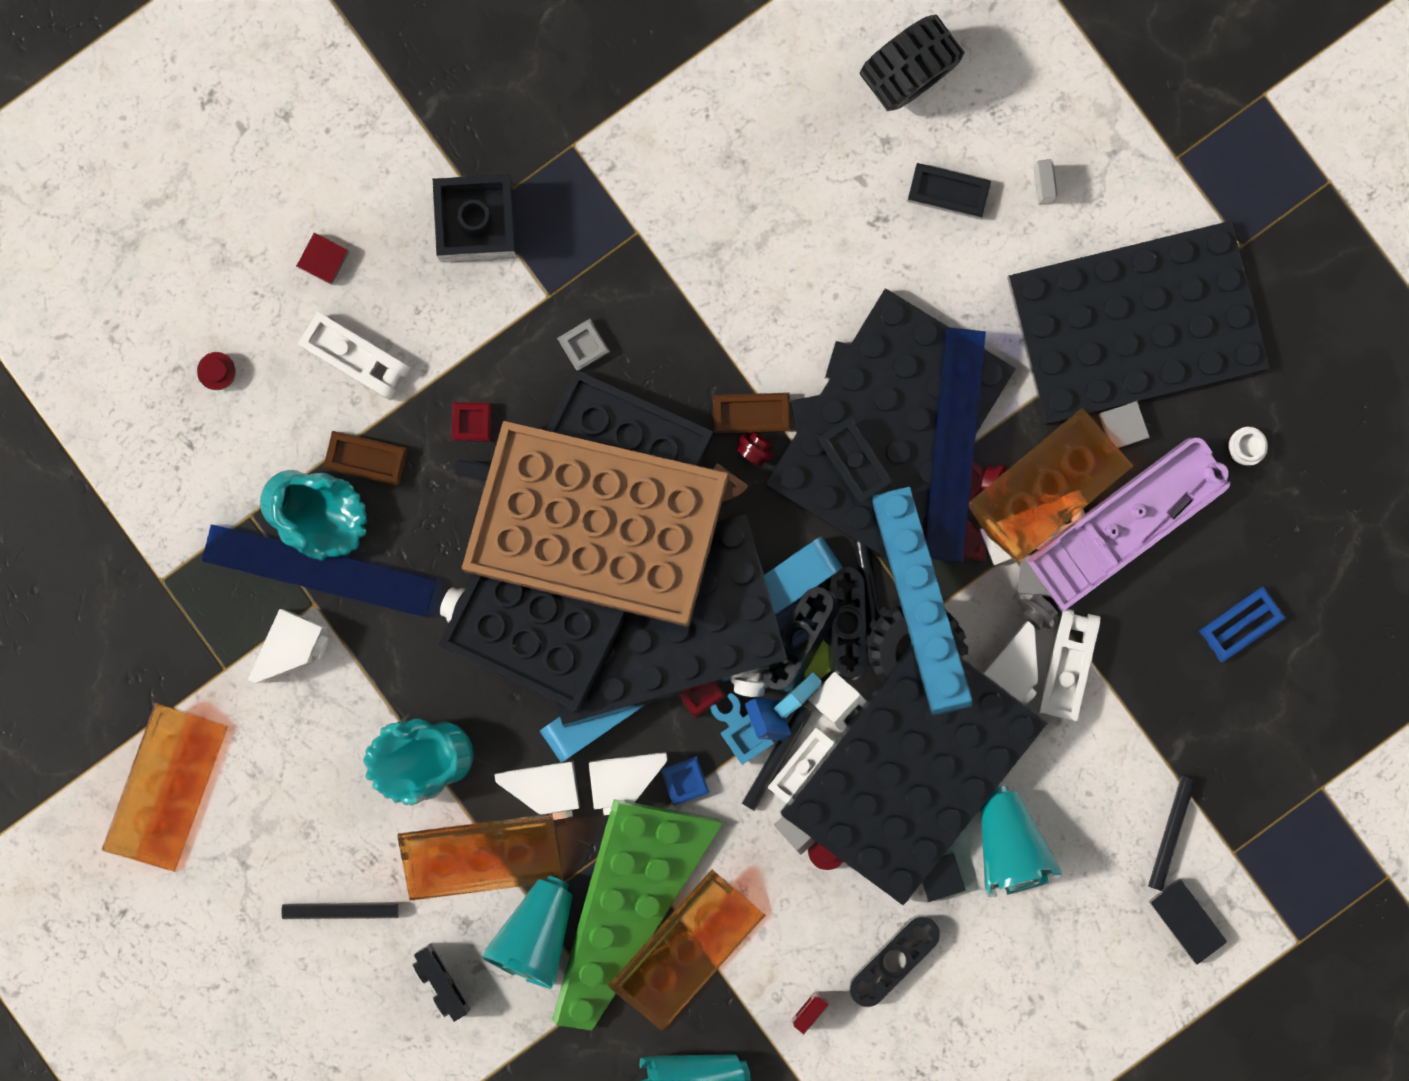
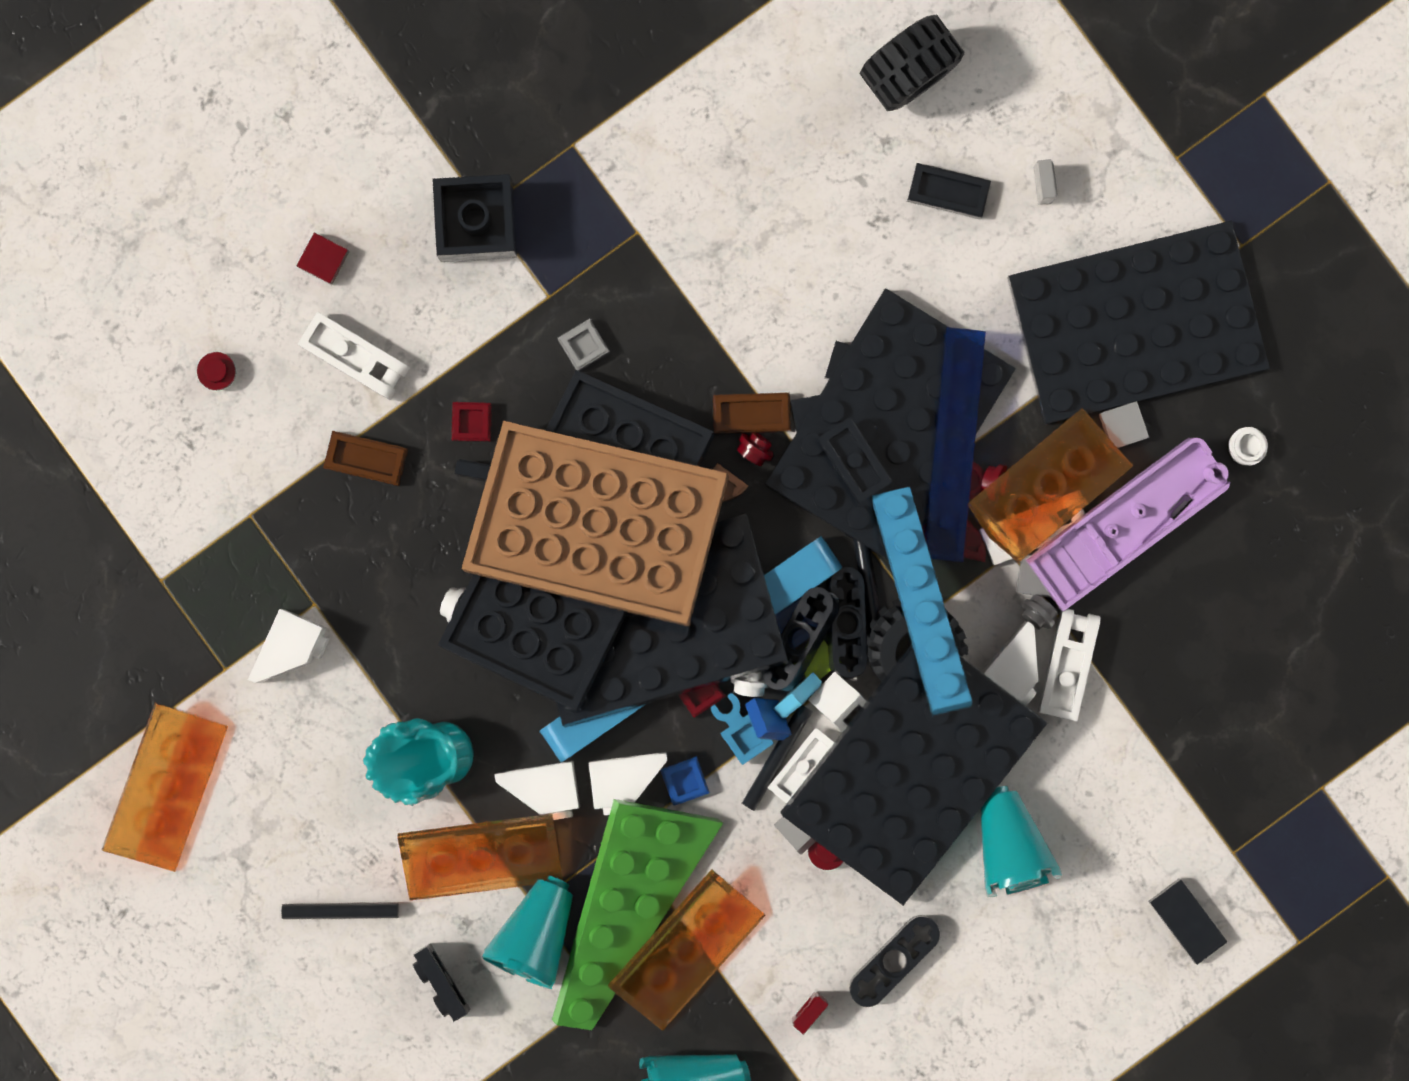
(314, 513): teal hair -> none
(332, 575): clear blue tile -> none
(943, 879): black tile -> none
(1171, 833): black bar -> none
(1214, 642): blue tile -> none

